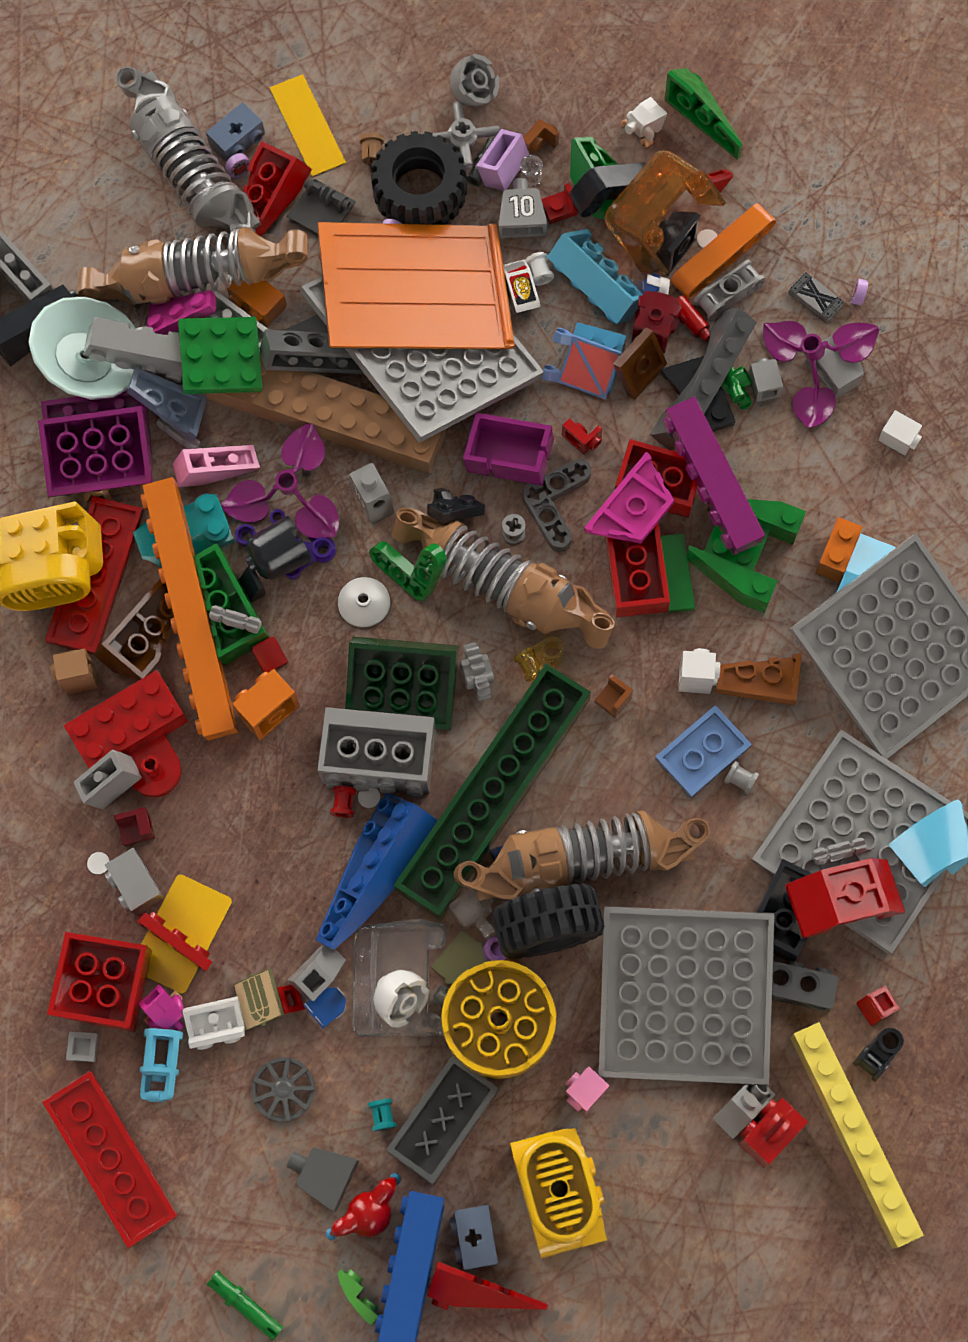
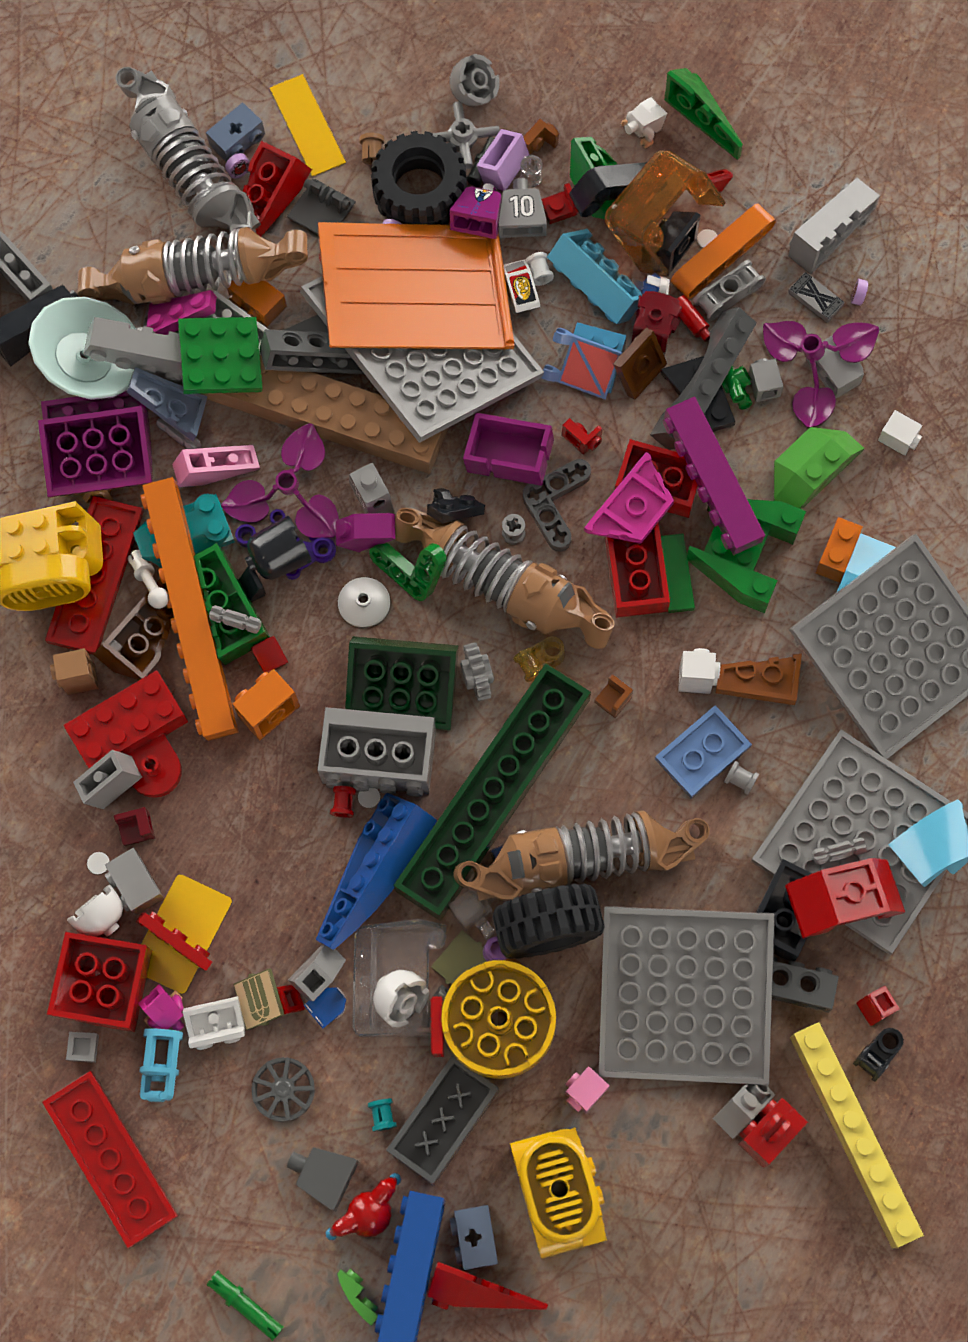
(98, 914): none -> white cylinder
(144, 572): none -> white pin
(364, 531): none -> magenta slope
(437, 1033): none -> red tile
(477, 211): none -> magenta torso
(812, 464): none -> bright green wedge
(832, 225): none -> wedge

